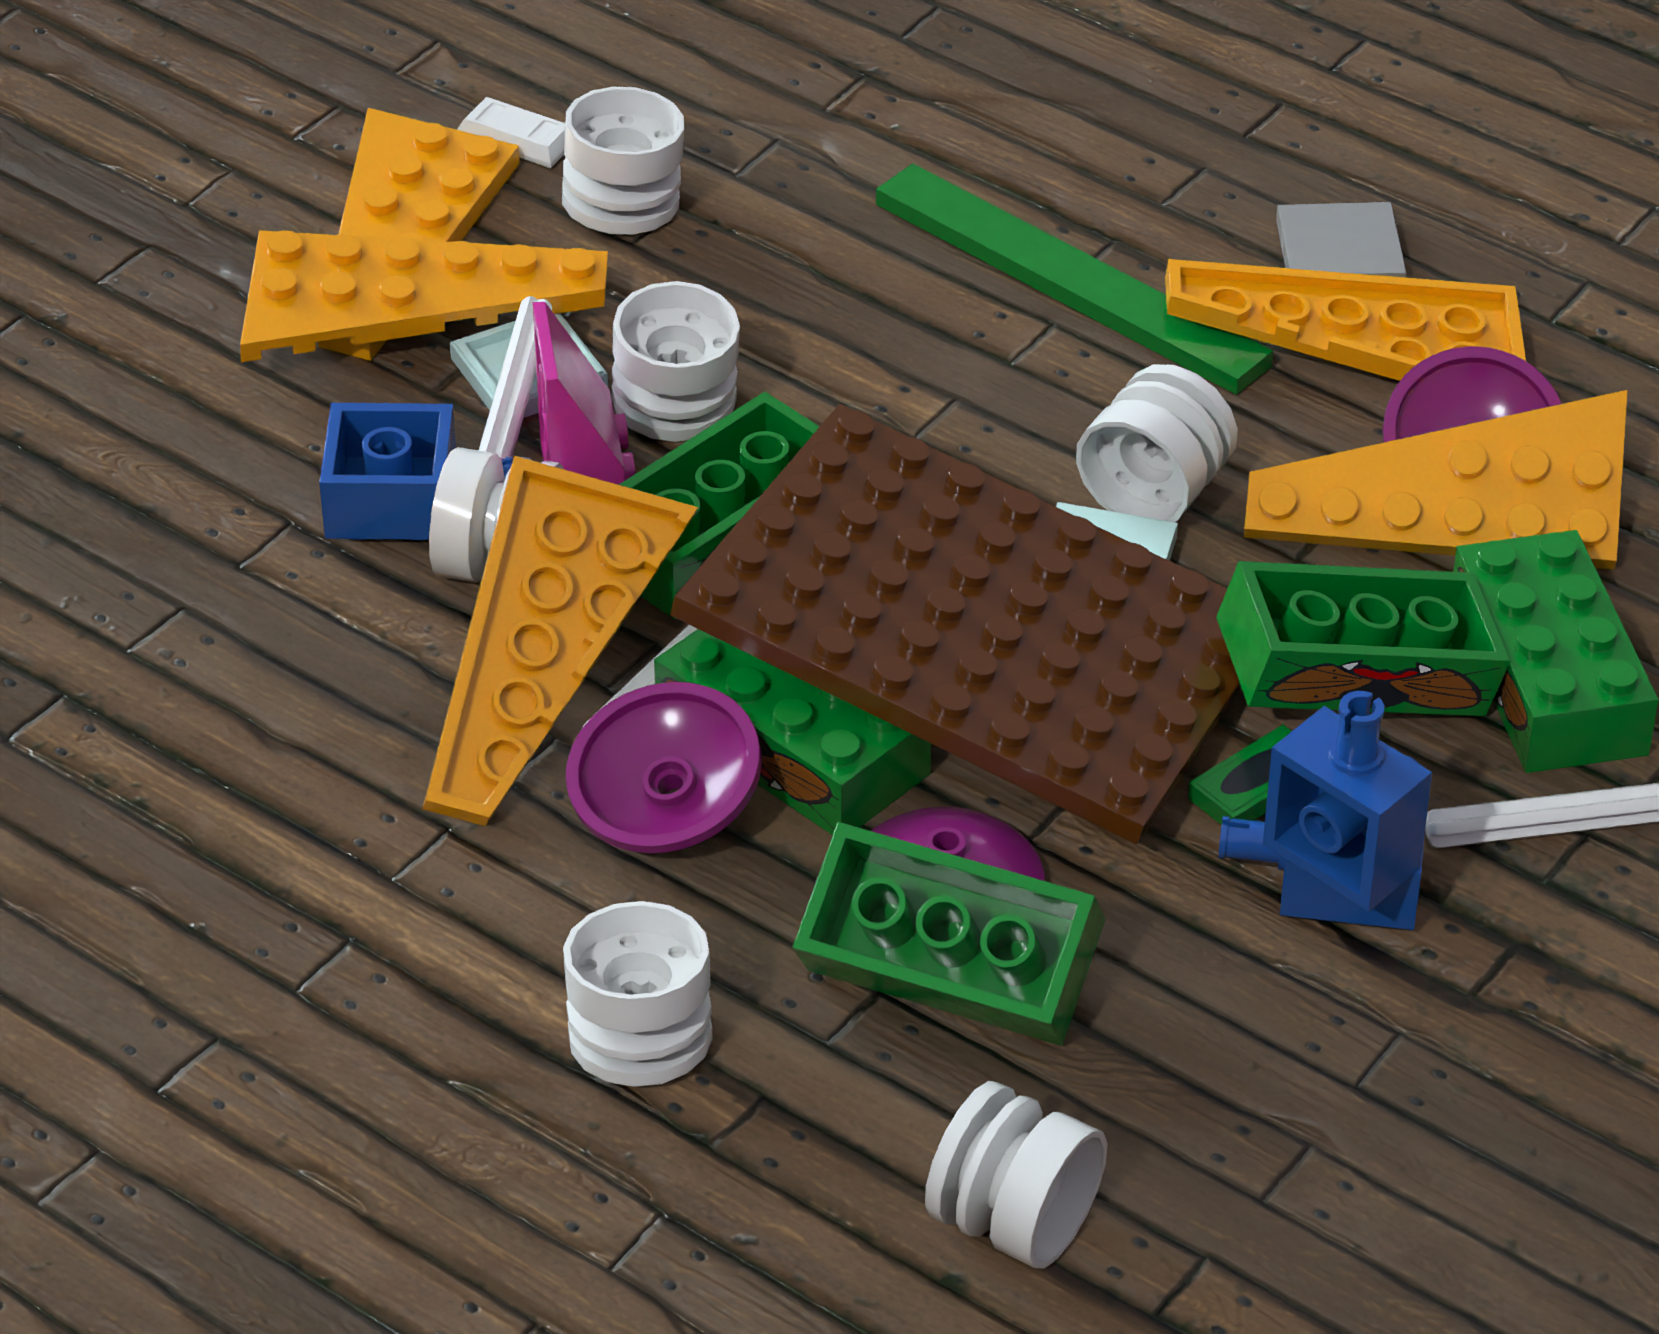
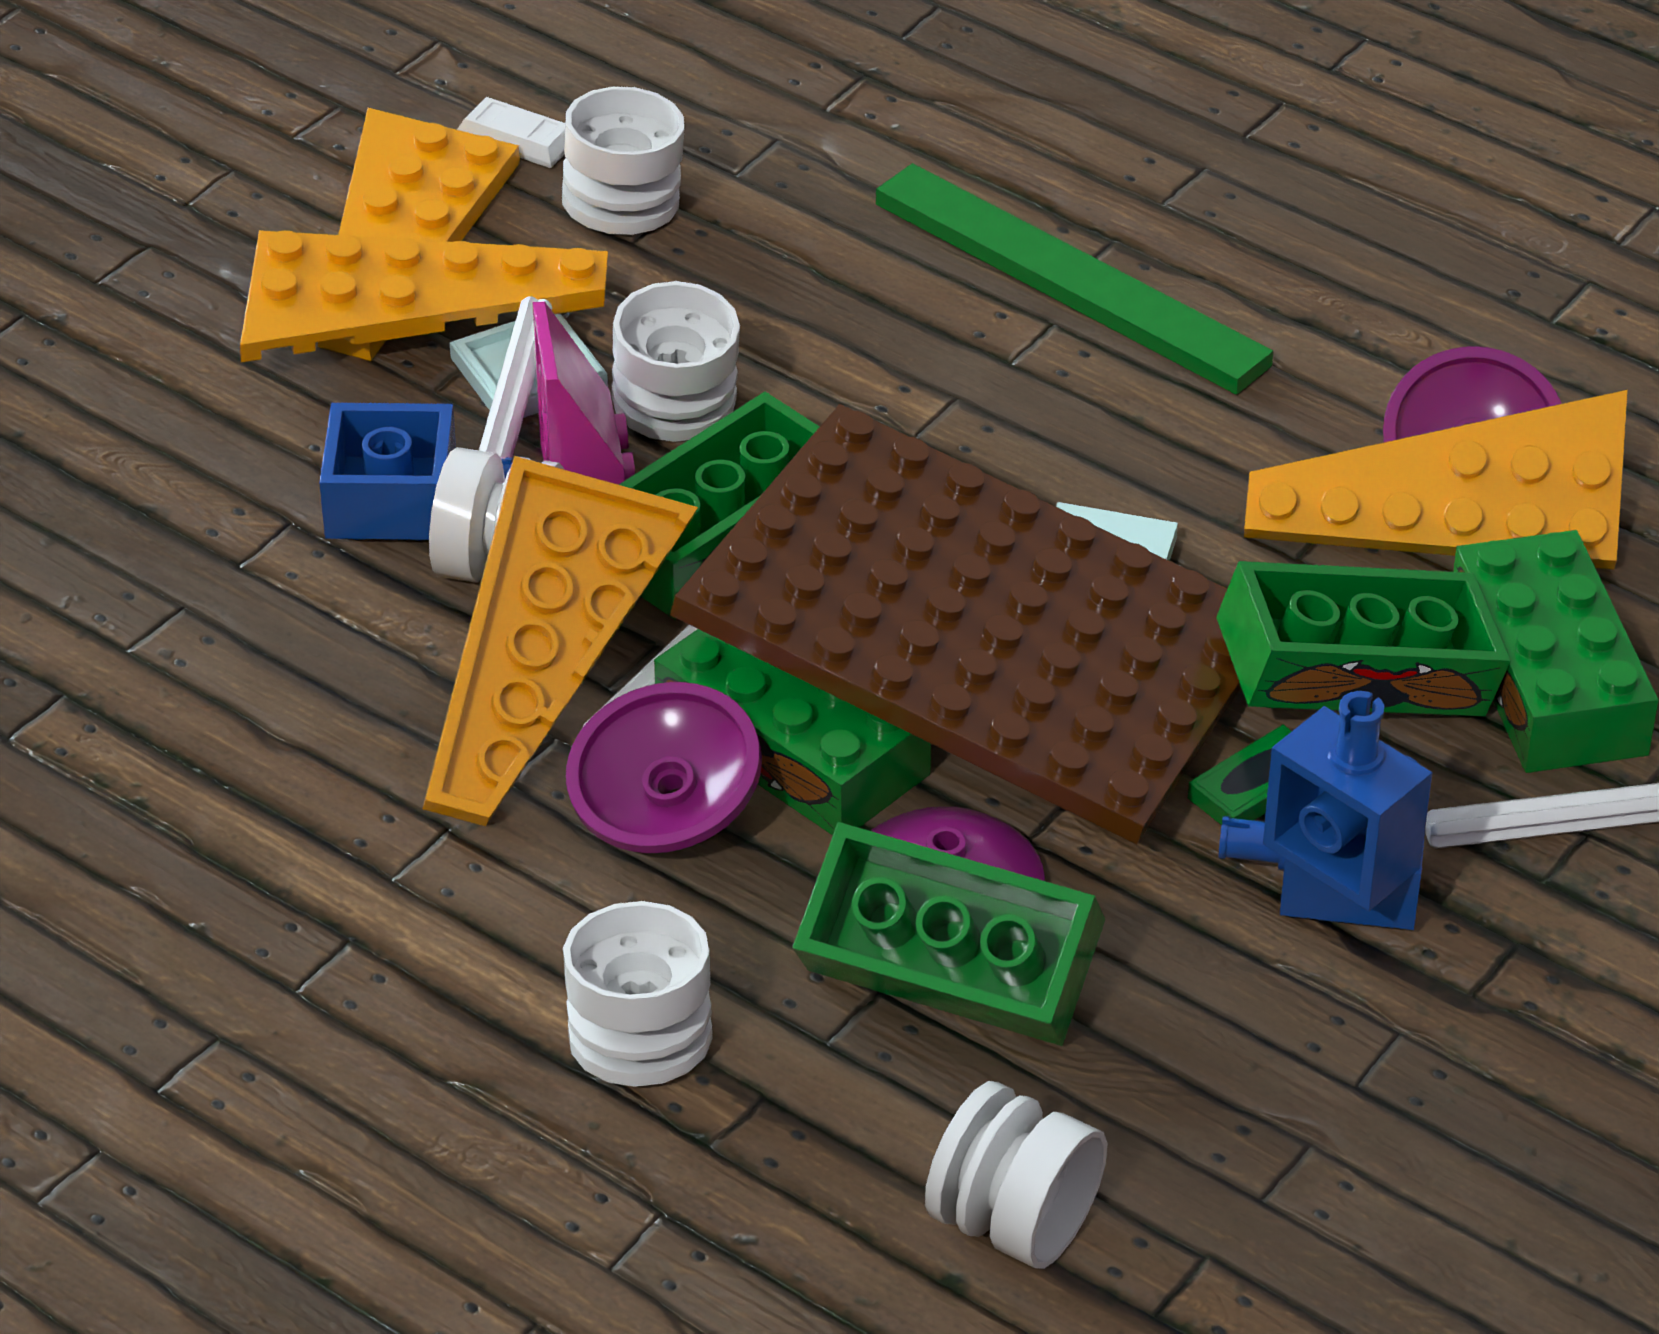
(1157, 444): white wheel -> none
(1341, 238): light grey tile -> none
(1346, 317): light orange wing -> none

